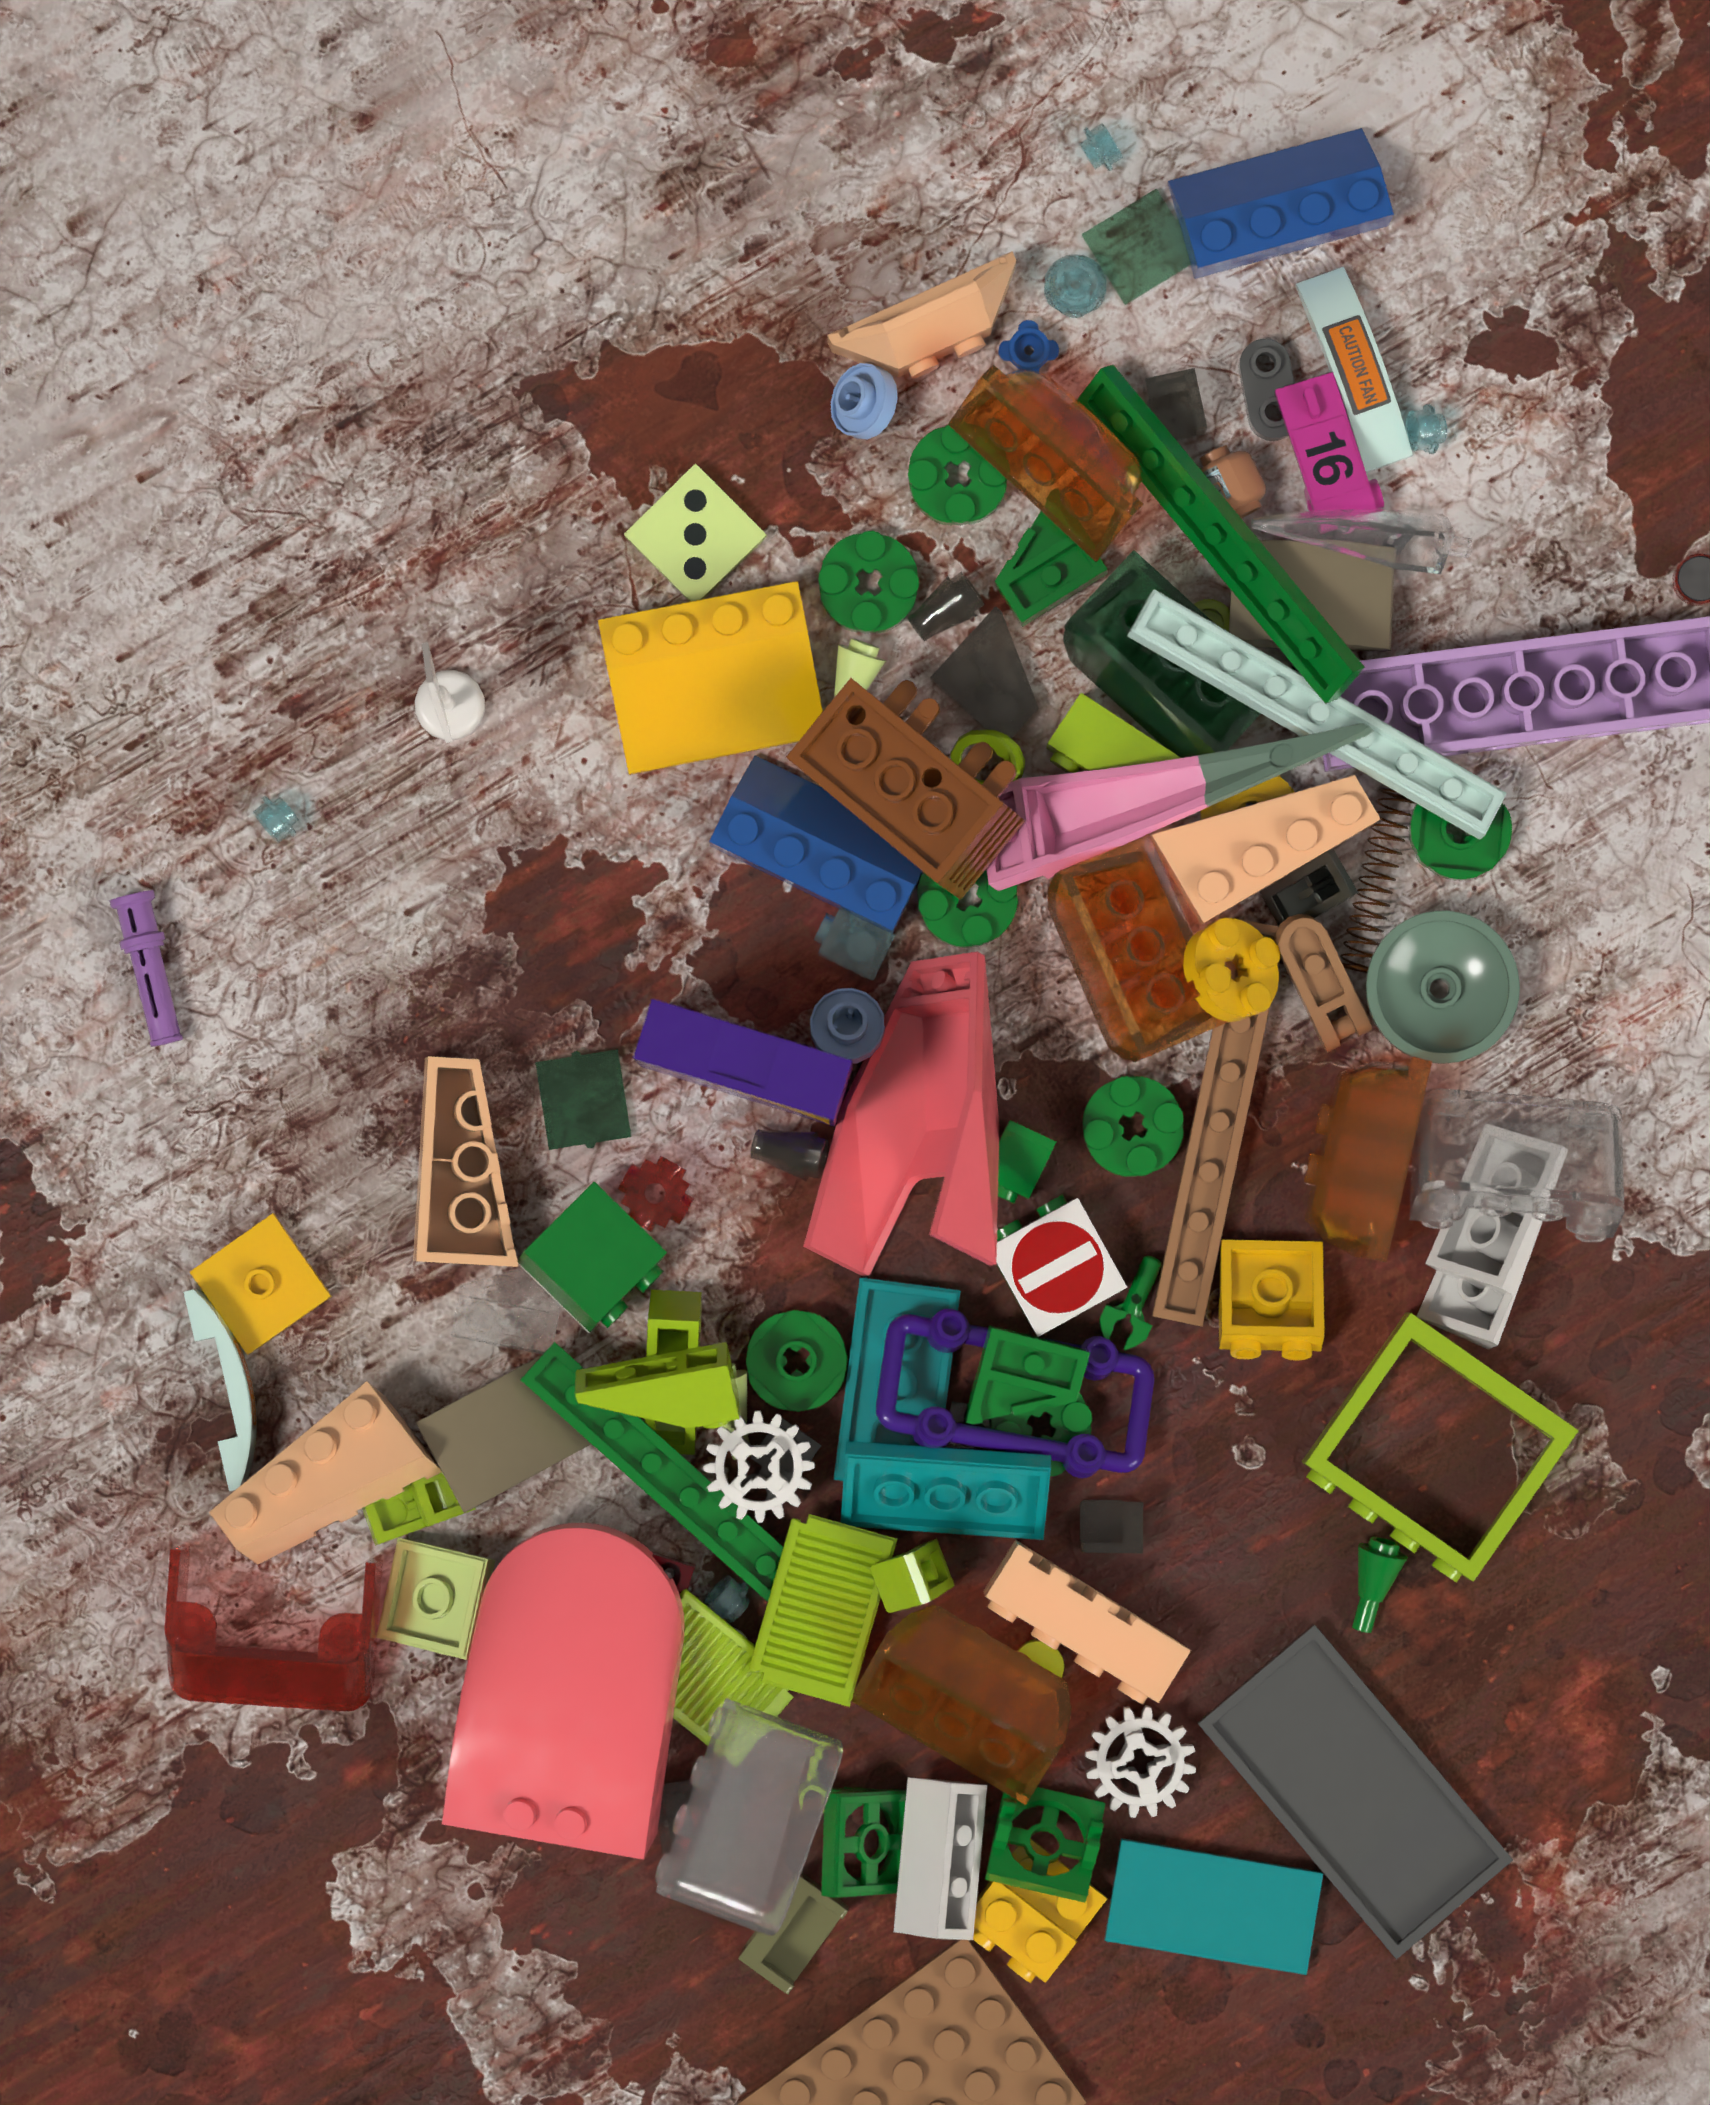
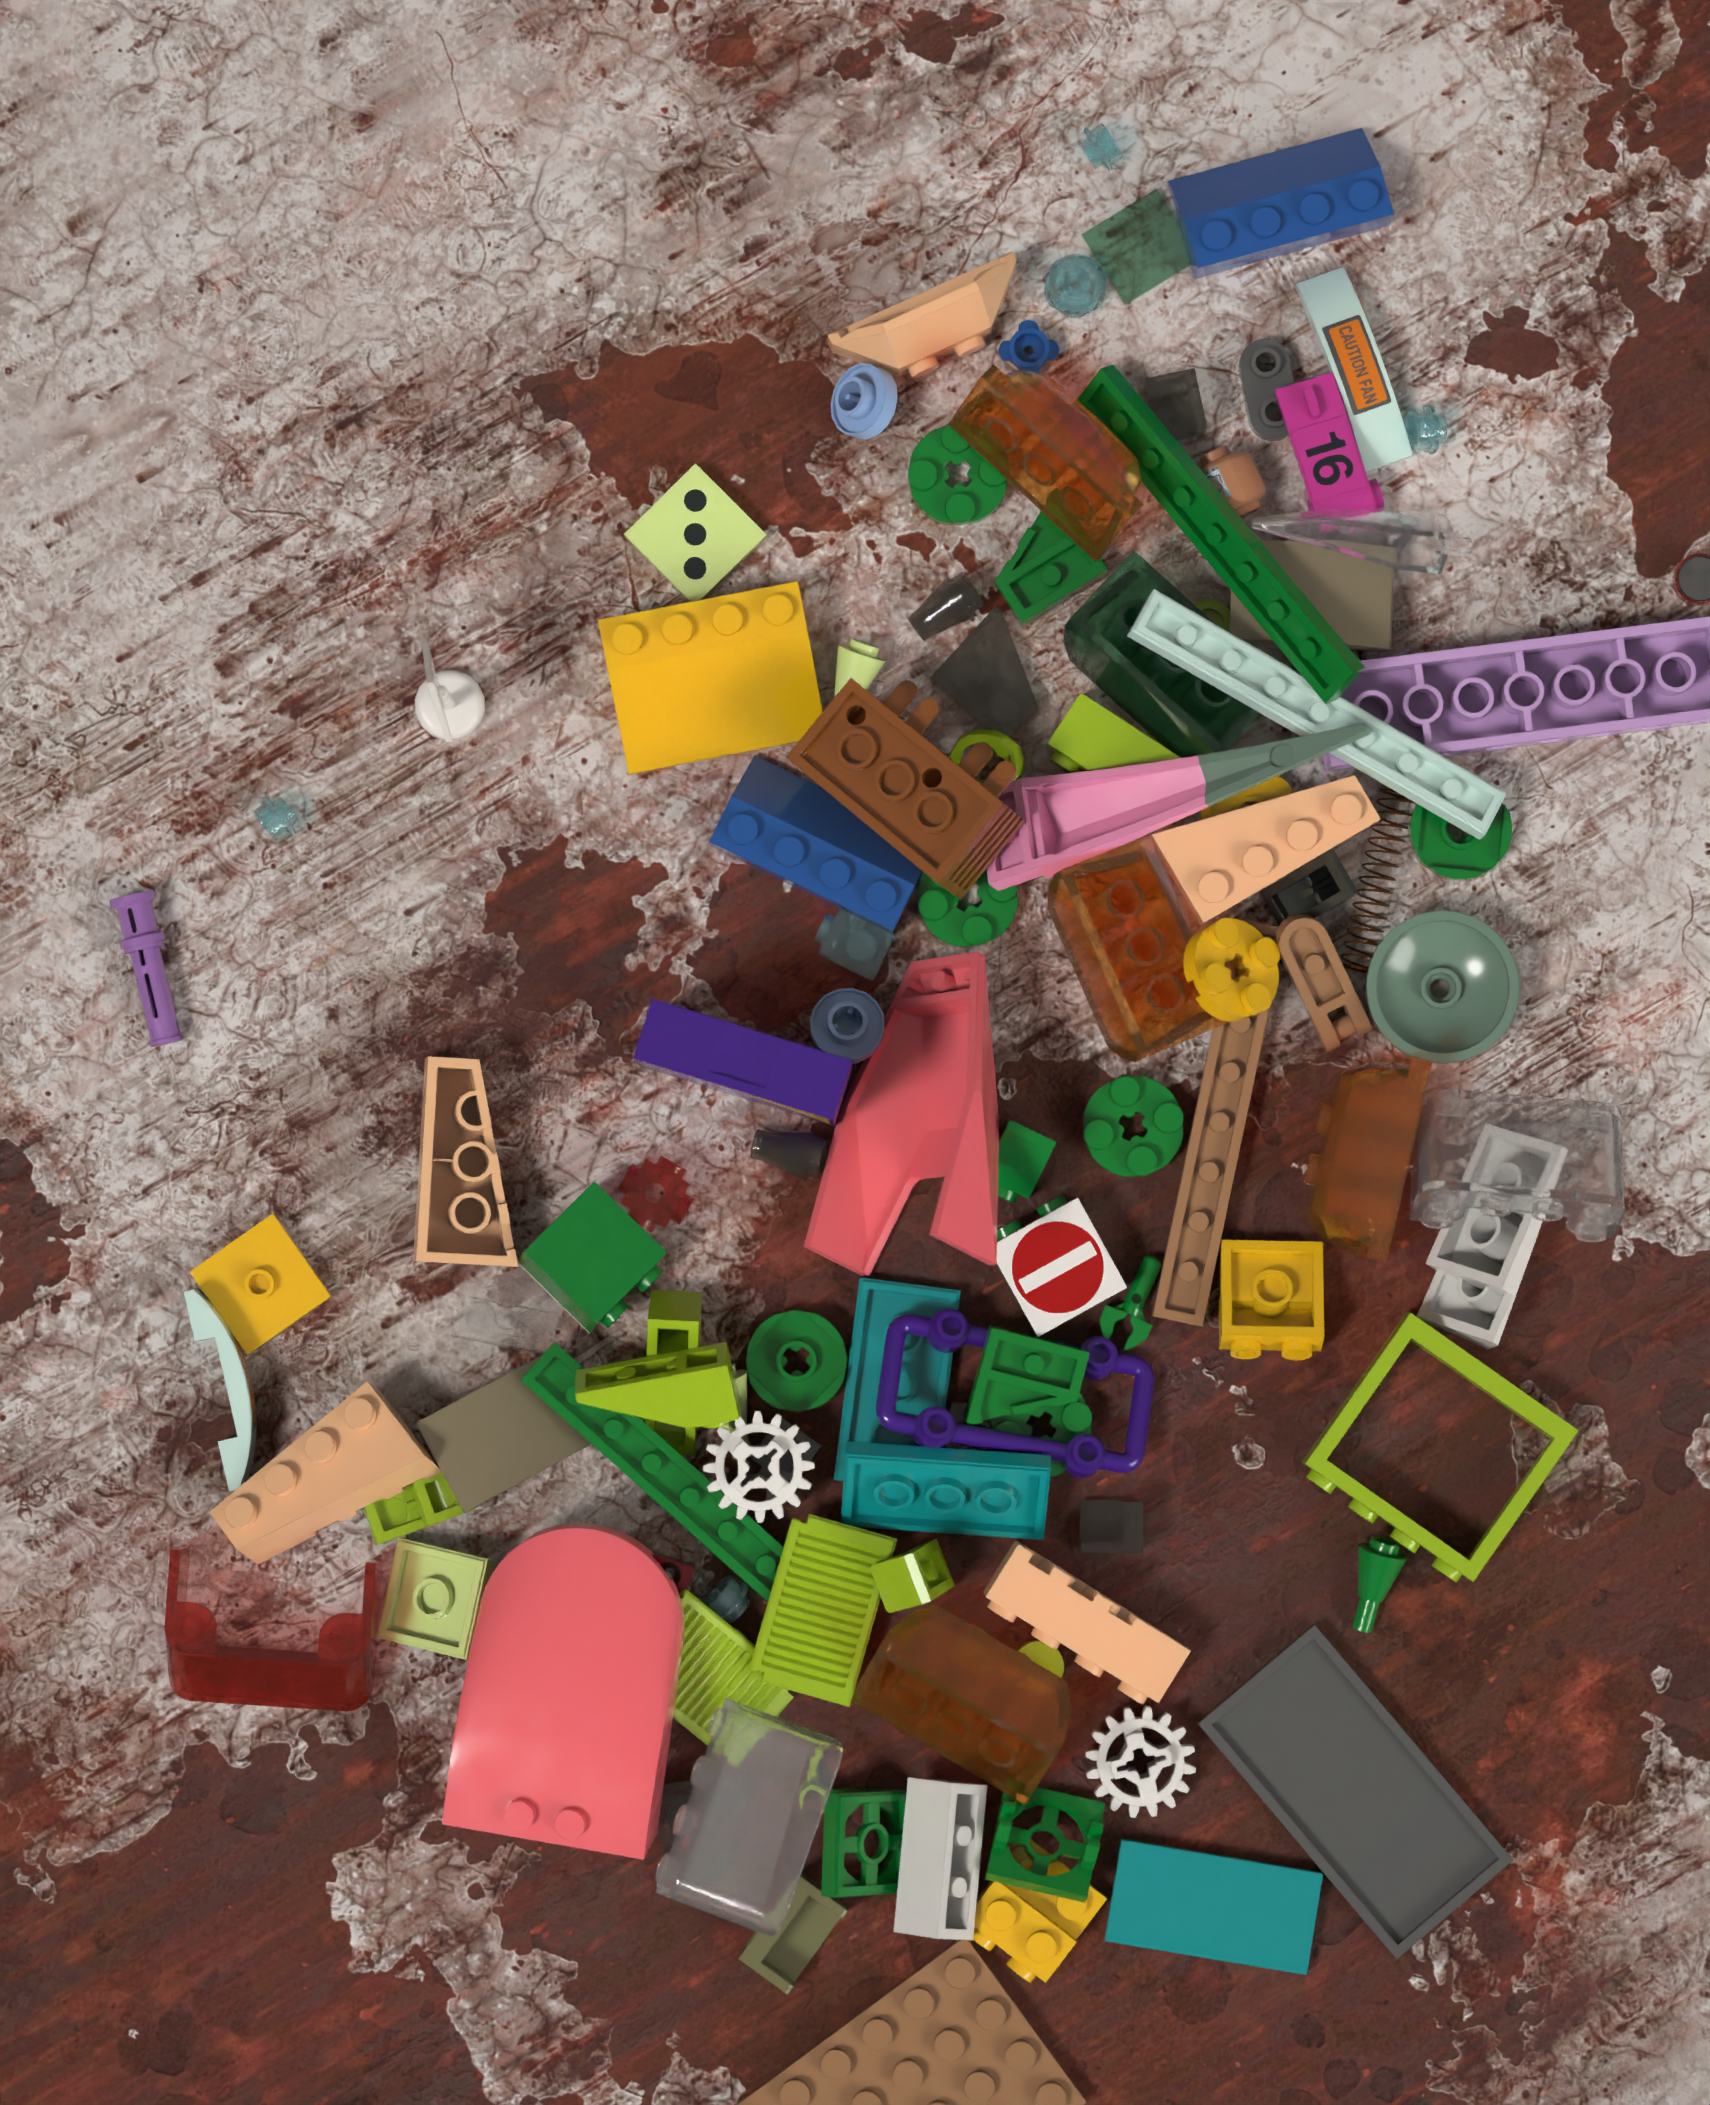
(583, 1099): clear green piece -> none
(867, 612): green plate -> none

